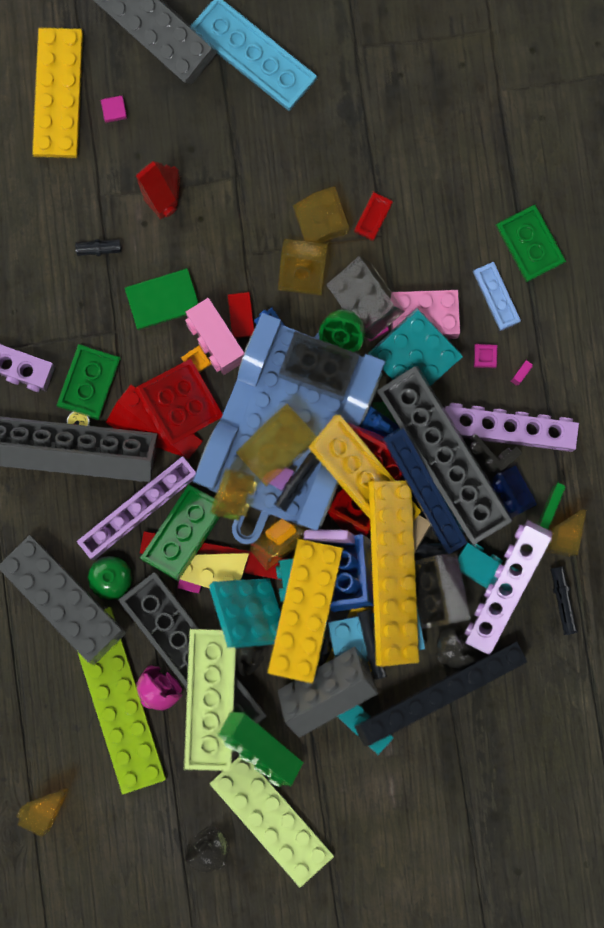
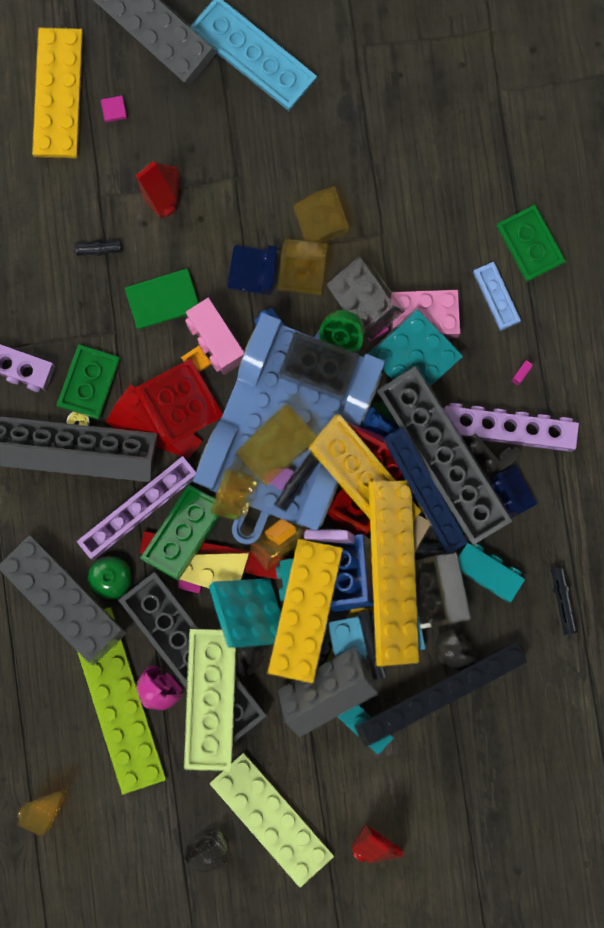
(241, 315): red tile -> none
(252, 269): none -> clear blue bracket
(260, 749): green brick -> none
(373, 216): red tile -> none
(374, 847): none -> red wedge
(485, 356): dark pink tile -> none
(486, 639): lavender brick -> none
(550, 507): green tile -> none
(567, 535): clear yellow slope -> none

